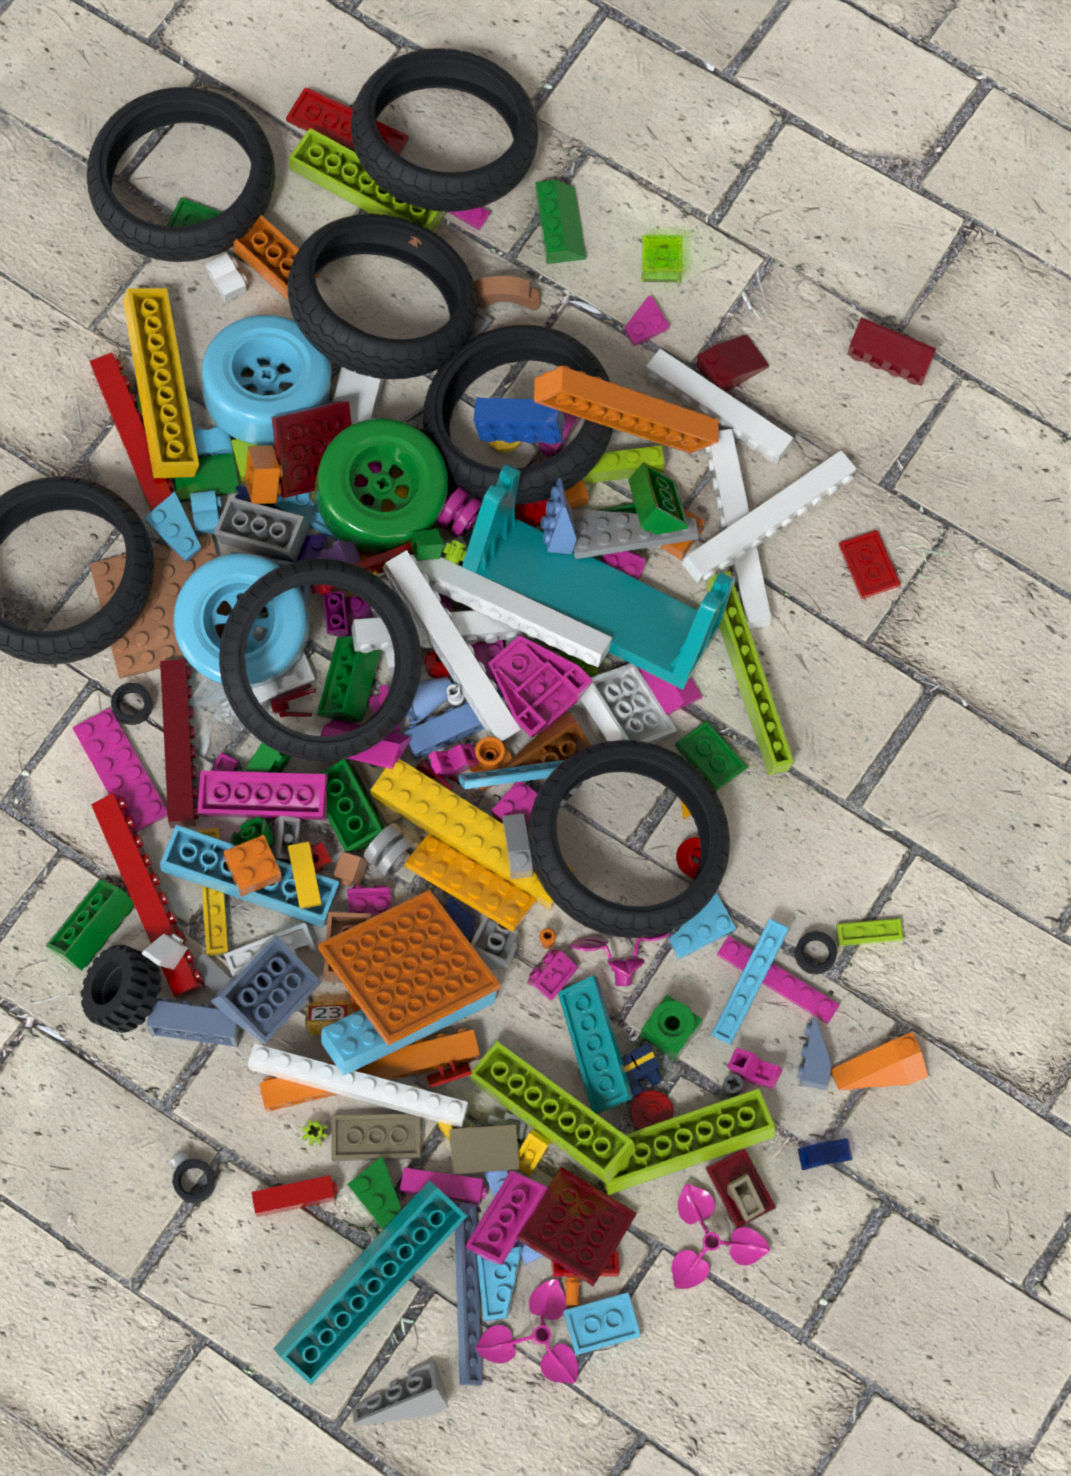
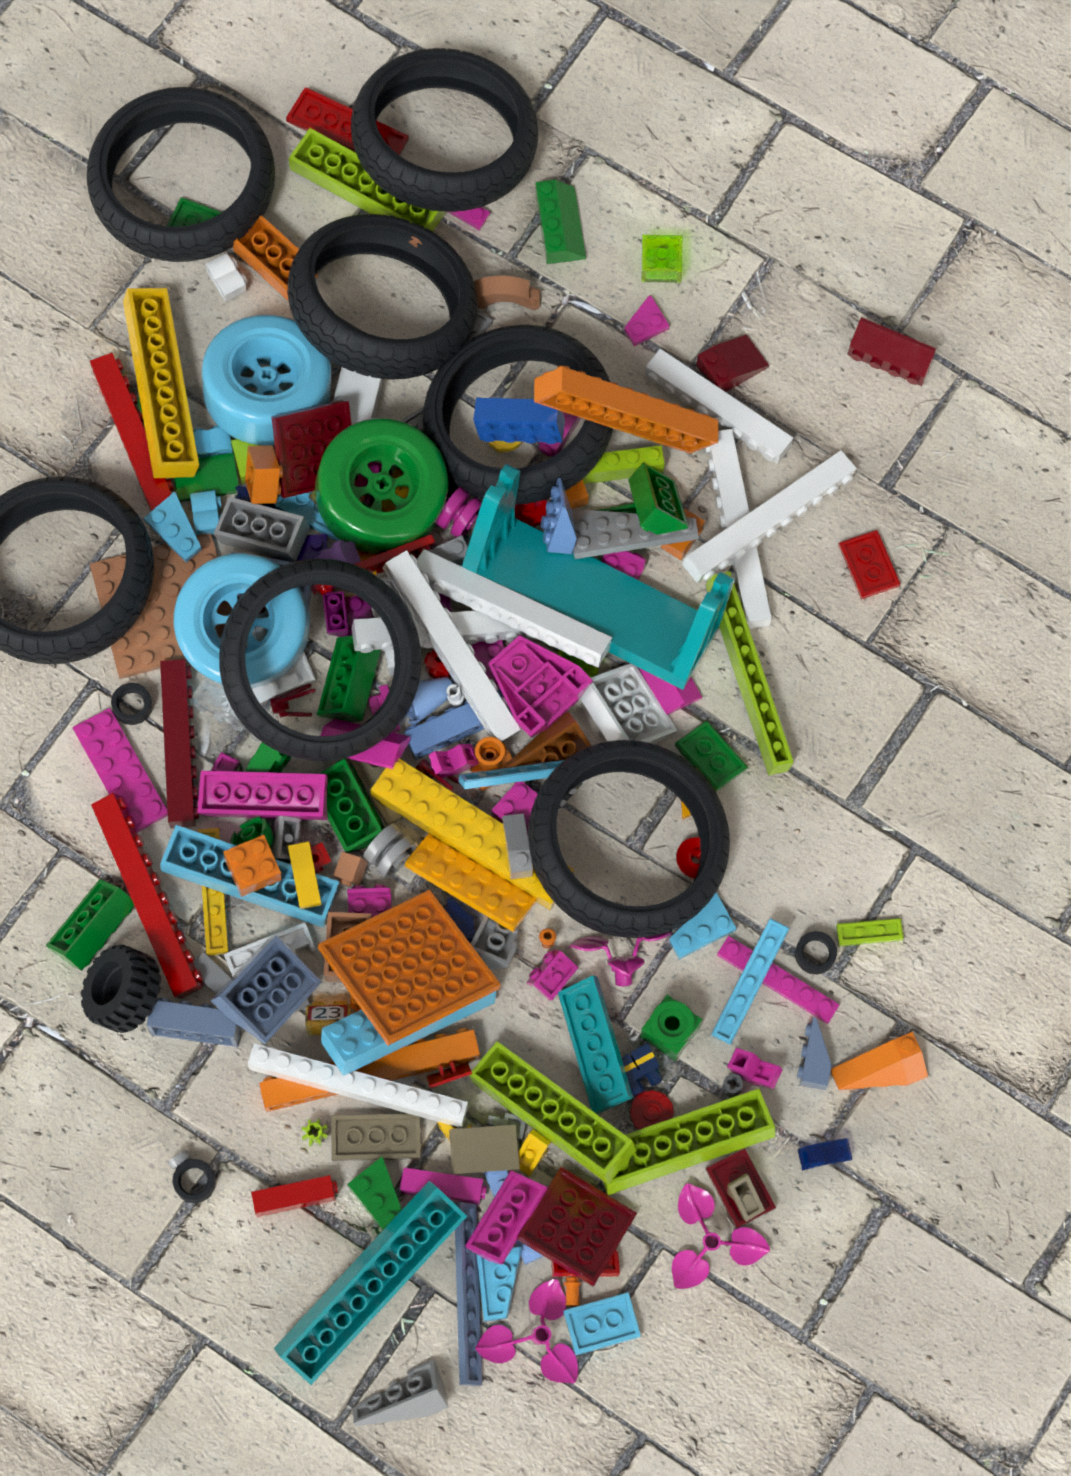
(166, 951): white slope -> none
(427, 544): green brick -> none
(455, 552): lime gear -> none

